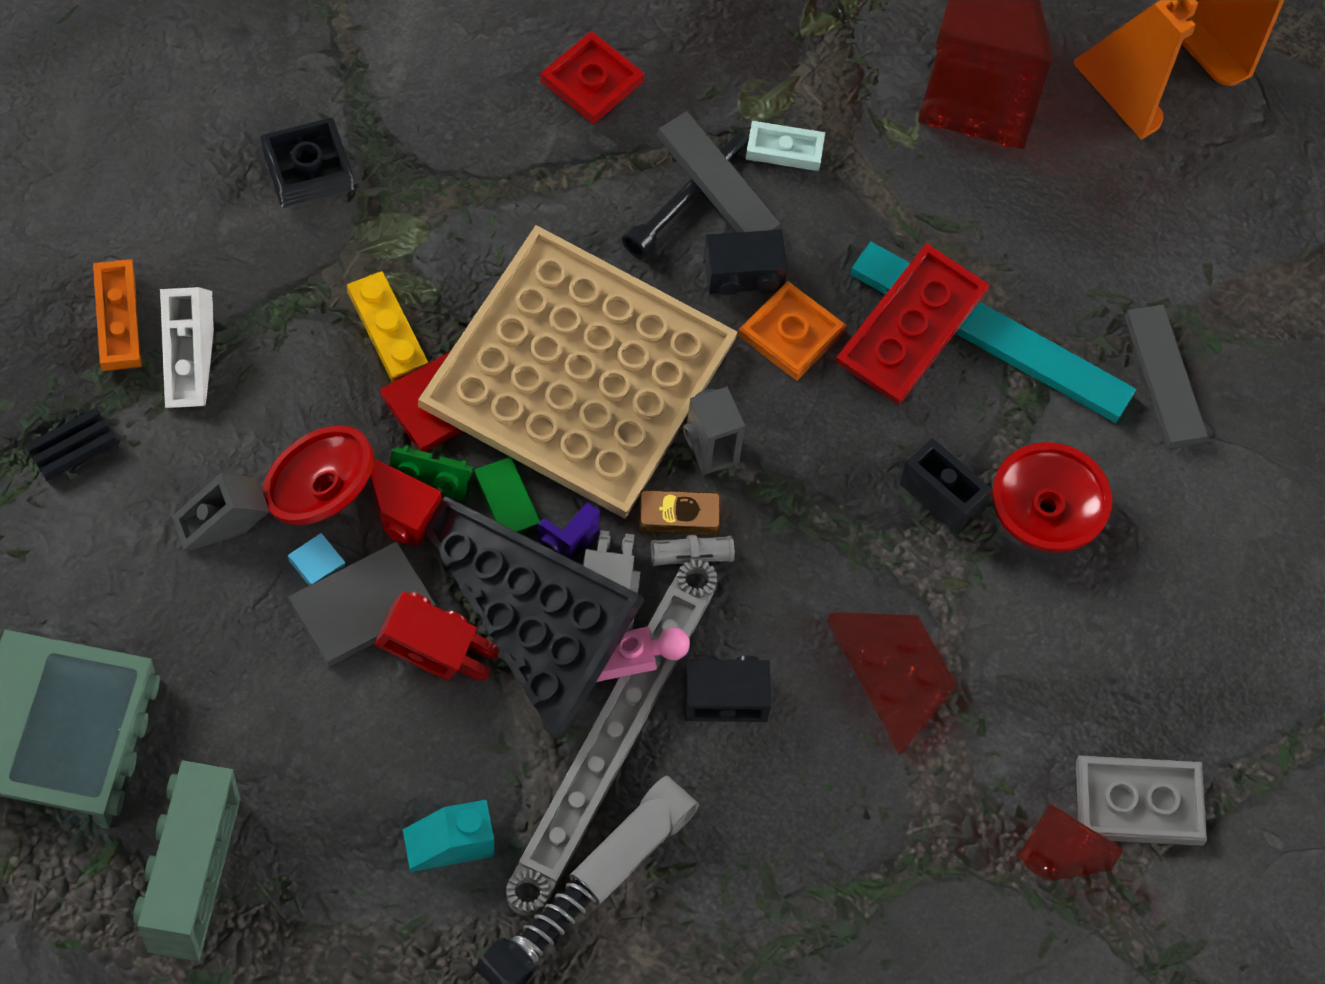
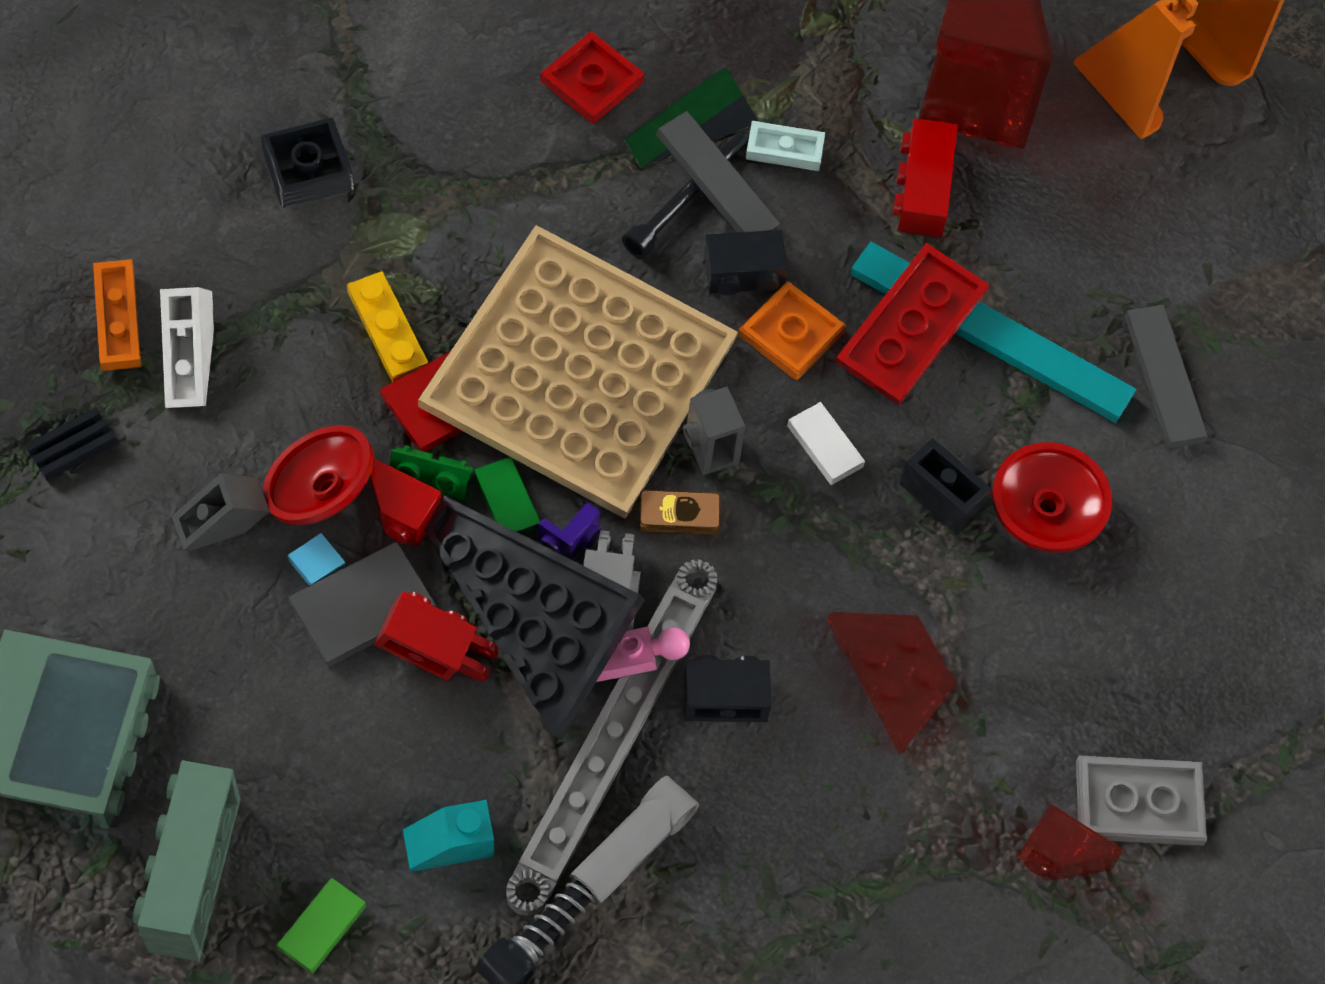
(321, 926): none -> bright green tile
(692, 548): light grey pin -> none
(714, 105): none -> dark green sticker
(825, 443): none -> white tile
(925, 177): none -> red brick

